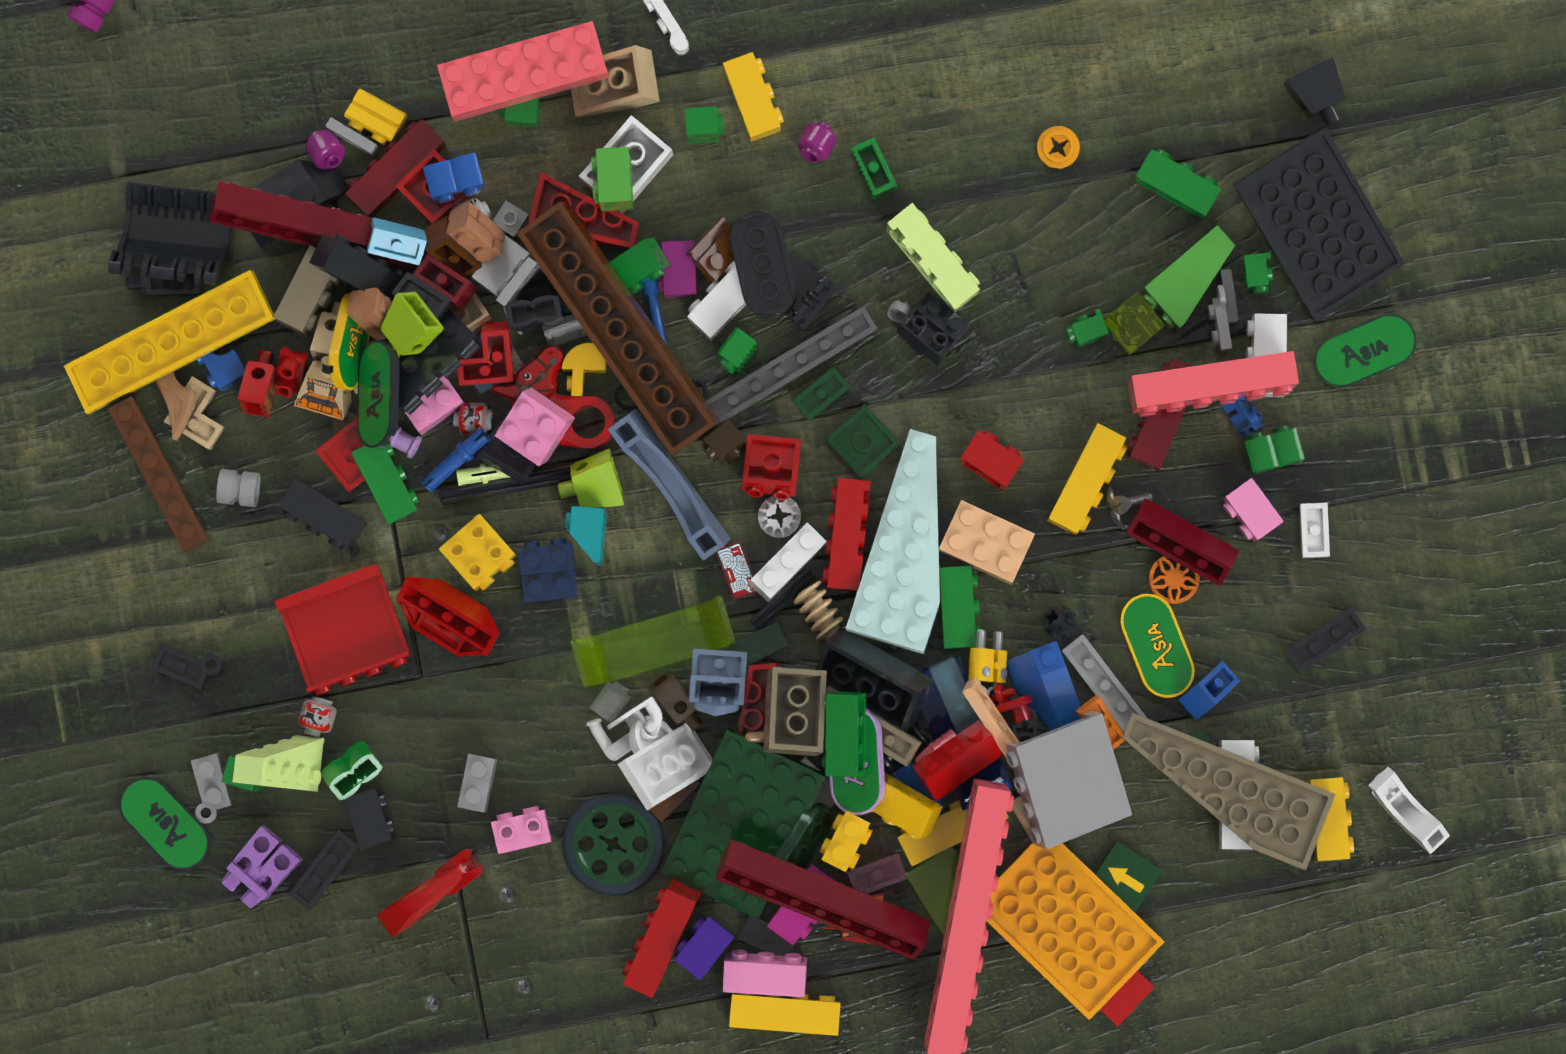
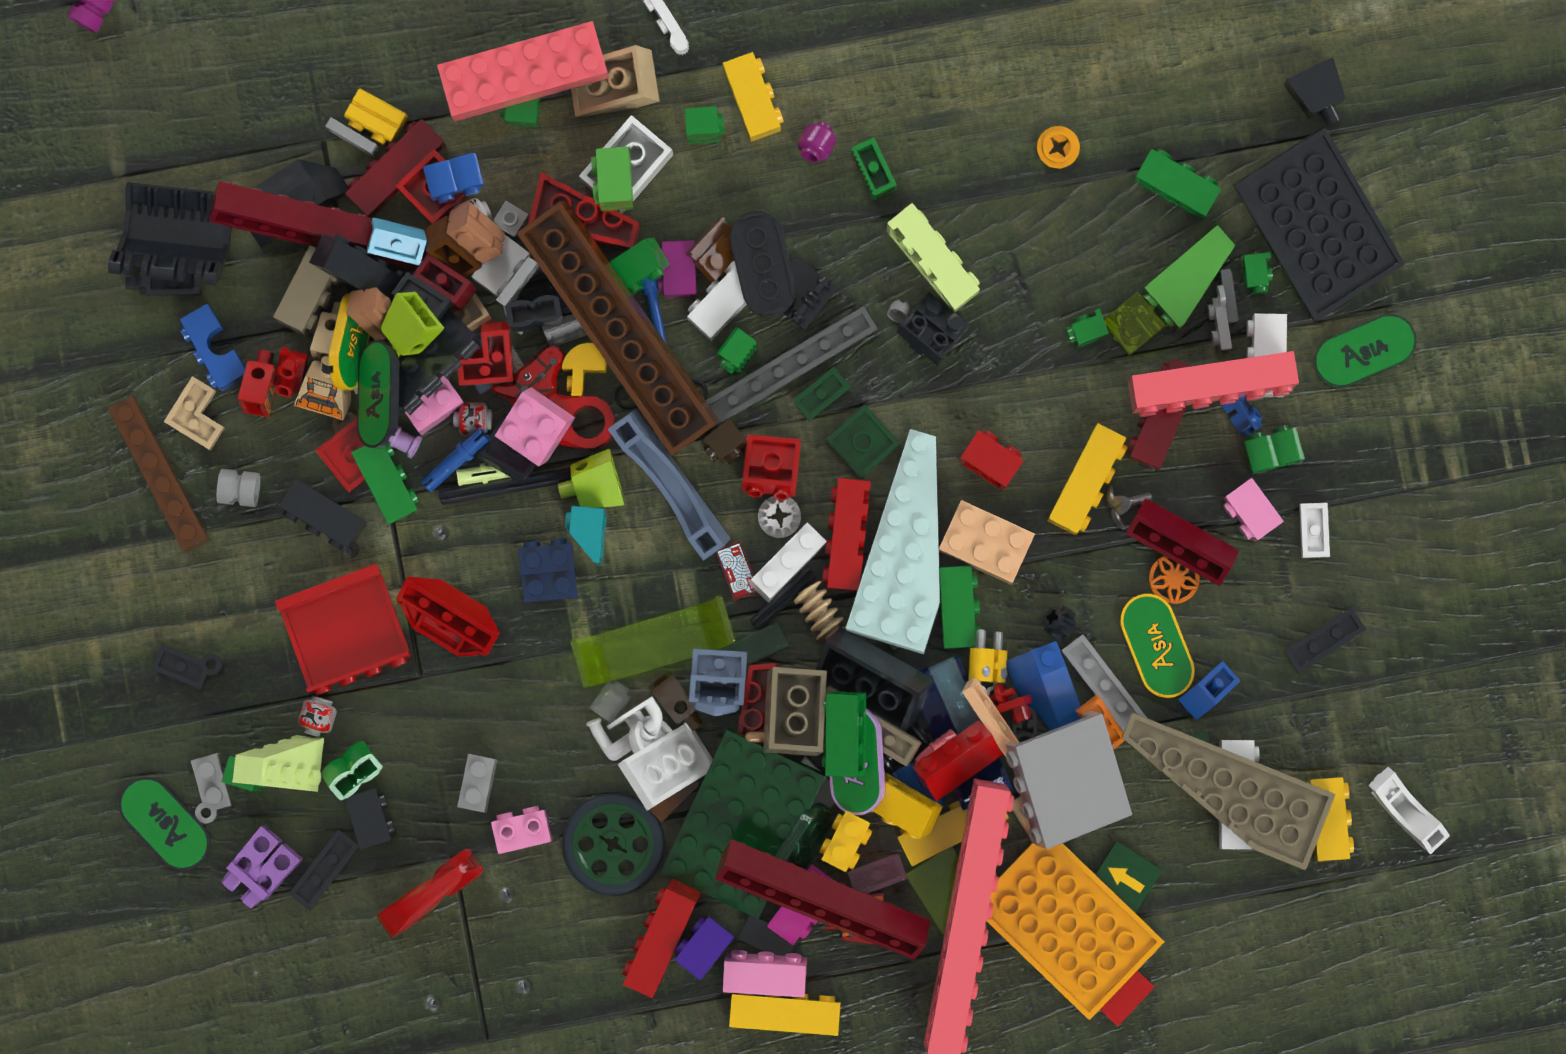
(169, 342): yellow plate -> none
(178, 401): medium nougat piece -> none
(325, 149): magenta head -> none
(478, 553): yellow brick -> none

